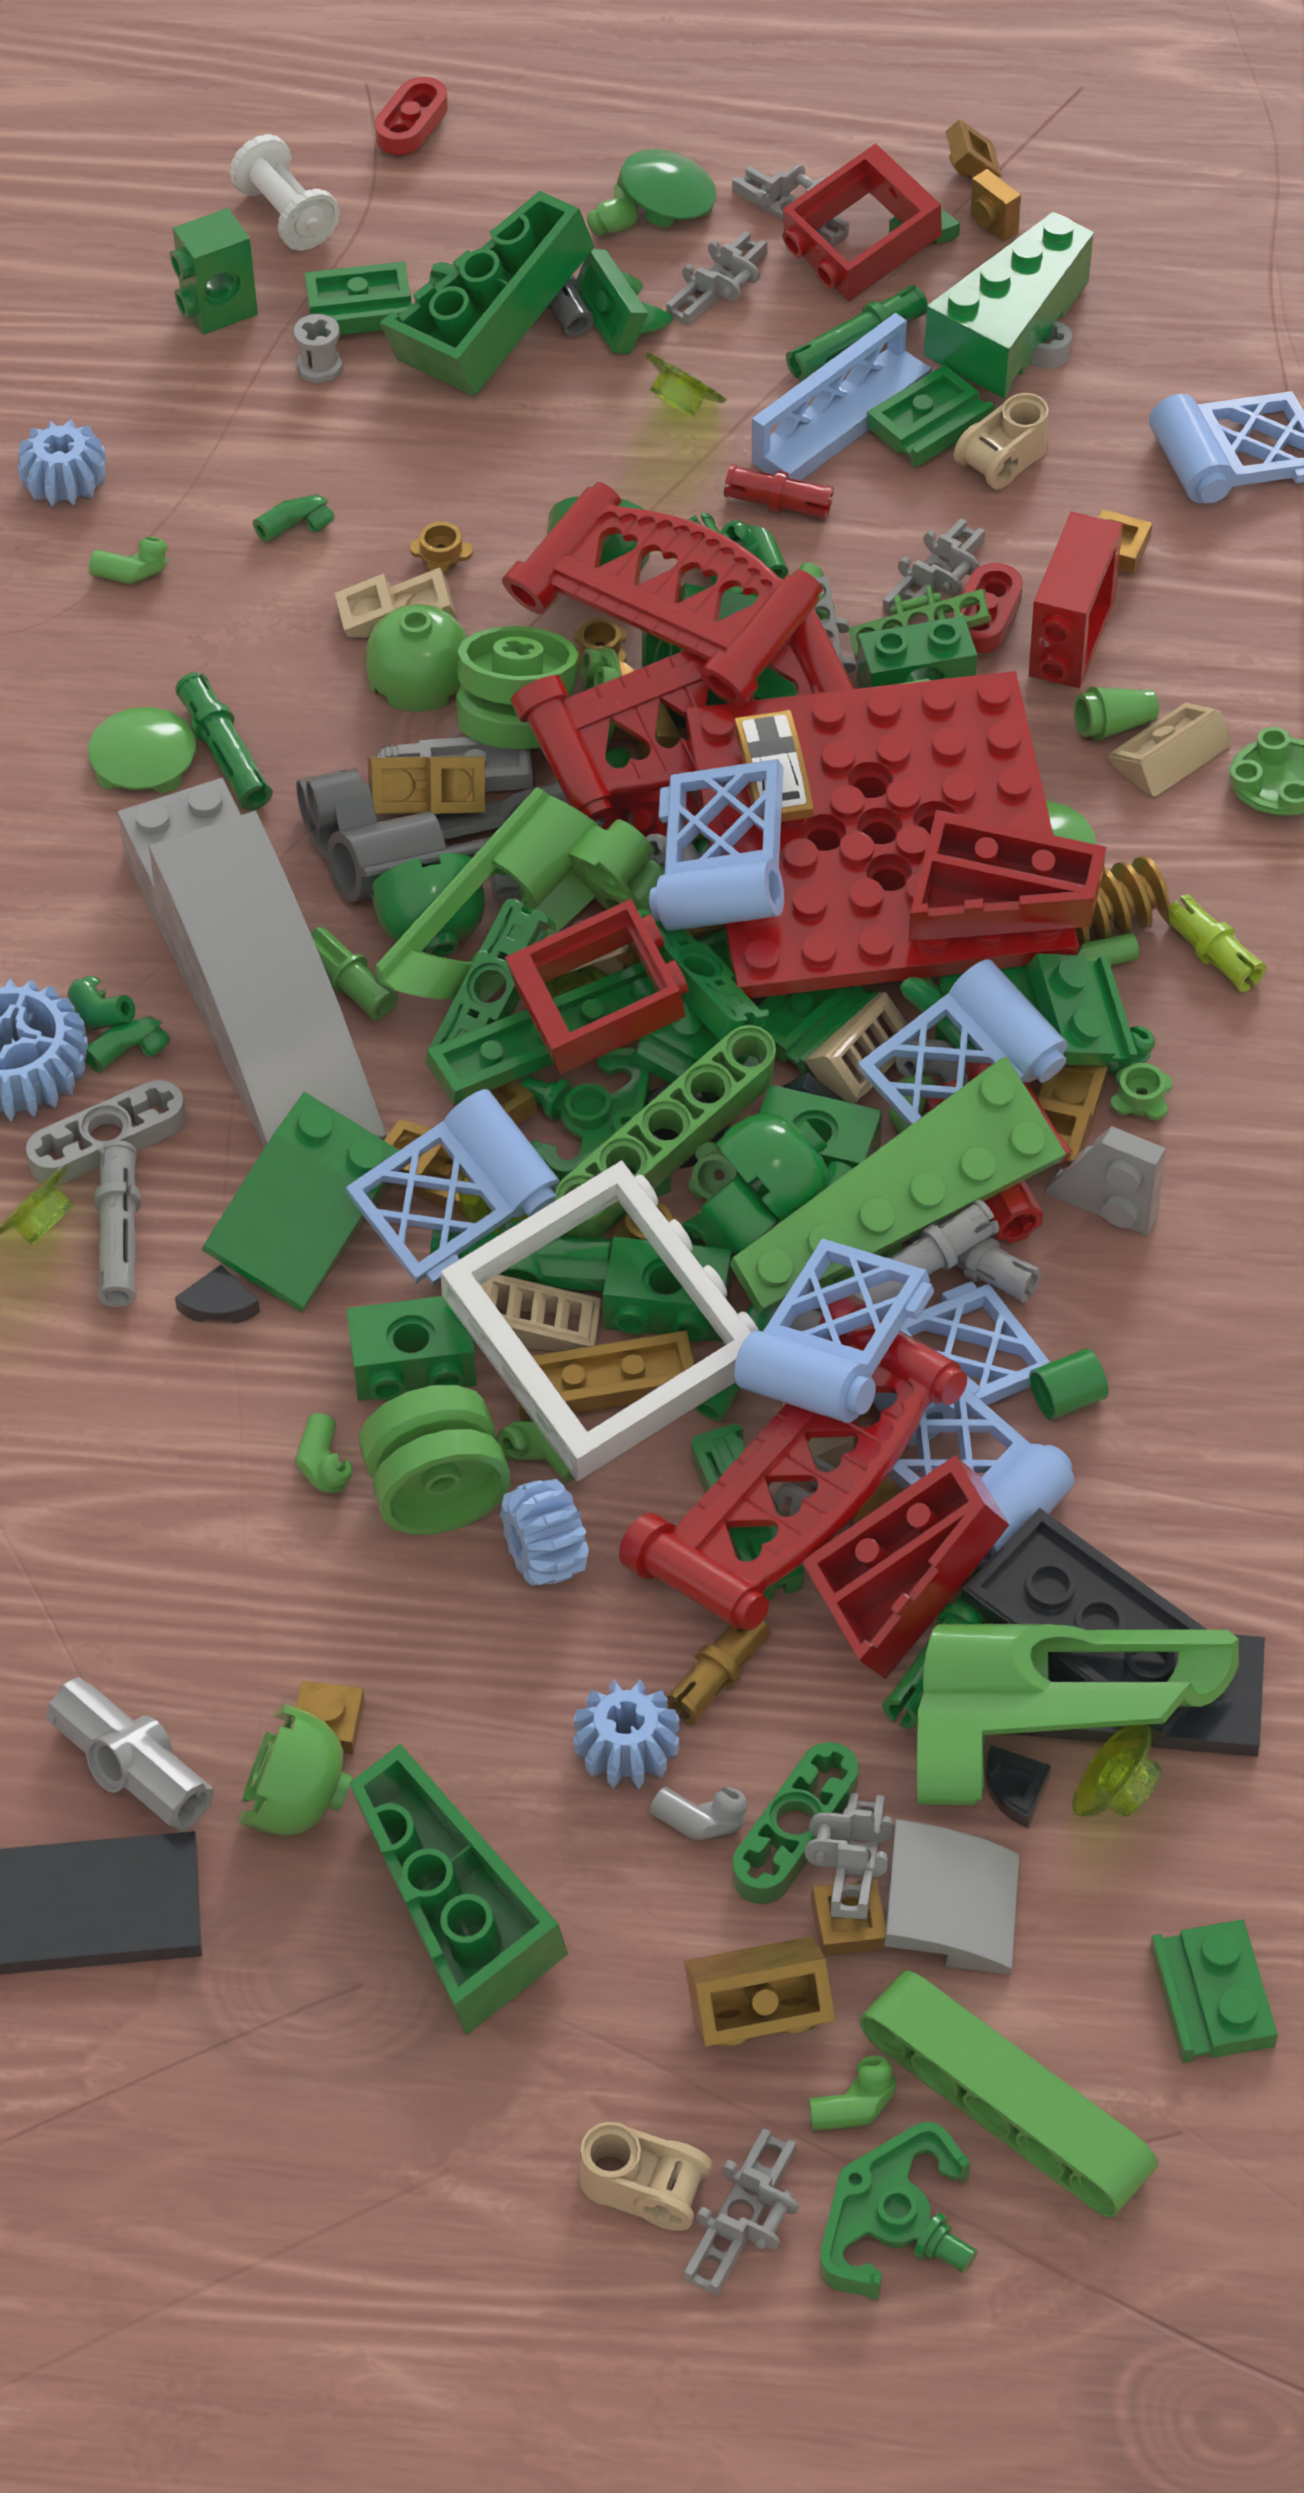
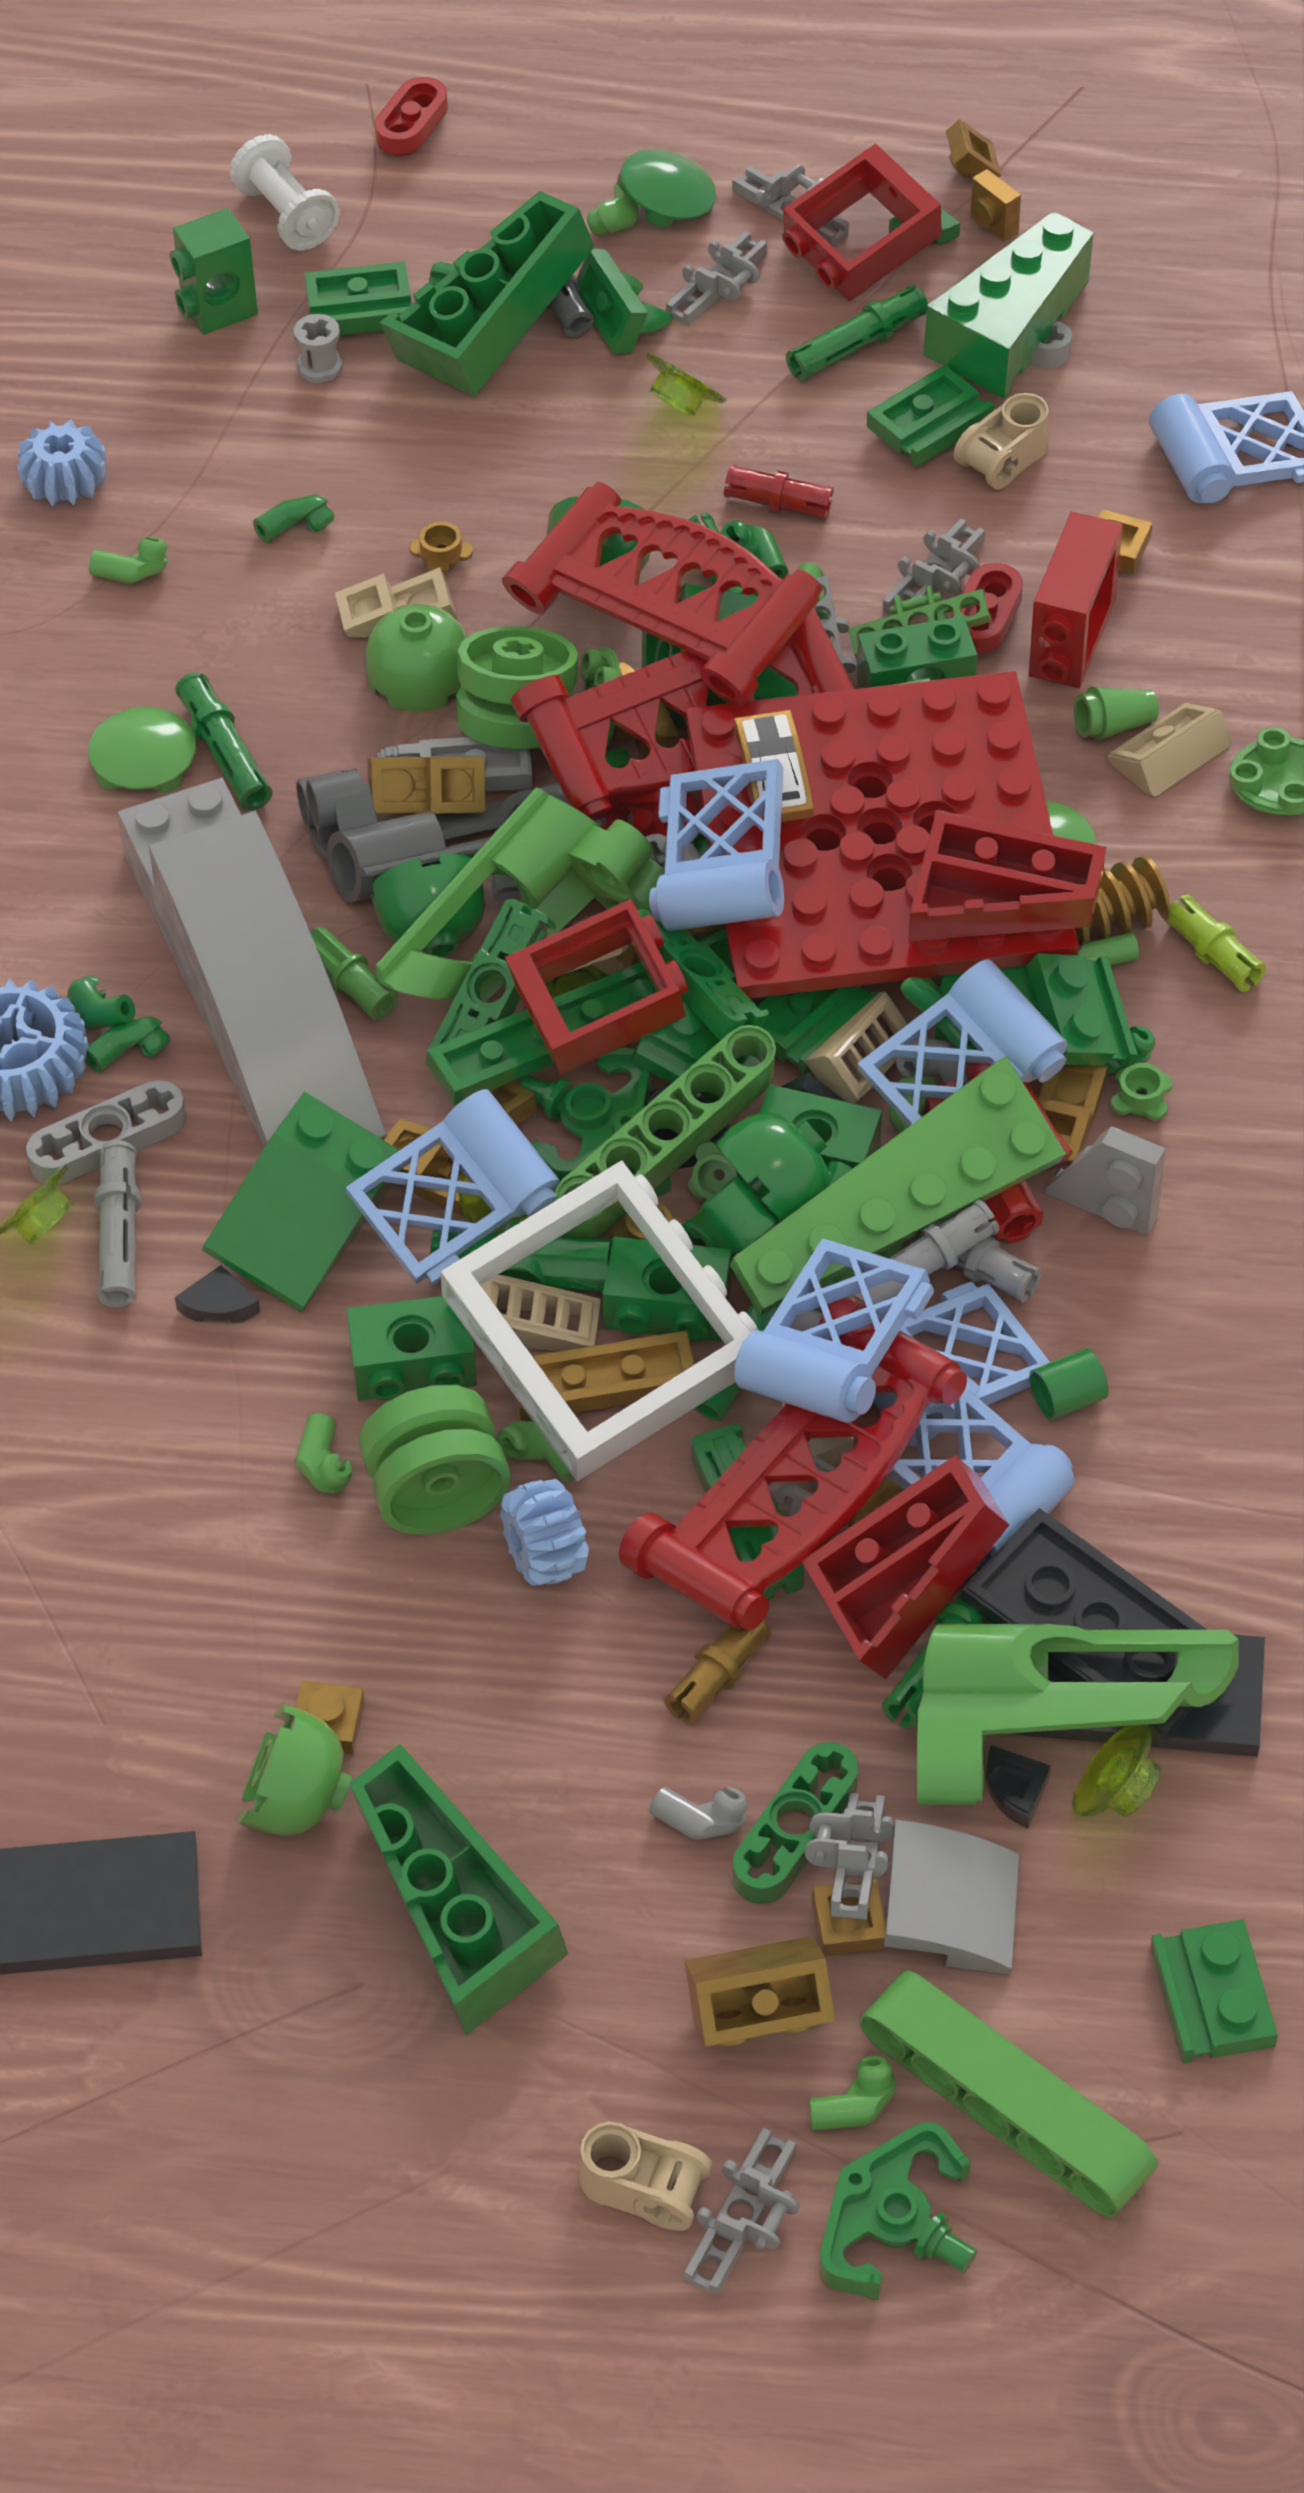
(129, 1754): light grey piece -> none
(598, 634): pearl gold plate -> none
(626, 1733): light blue gear -> none
(839, 410): light blue fence -> none

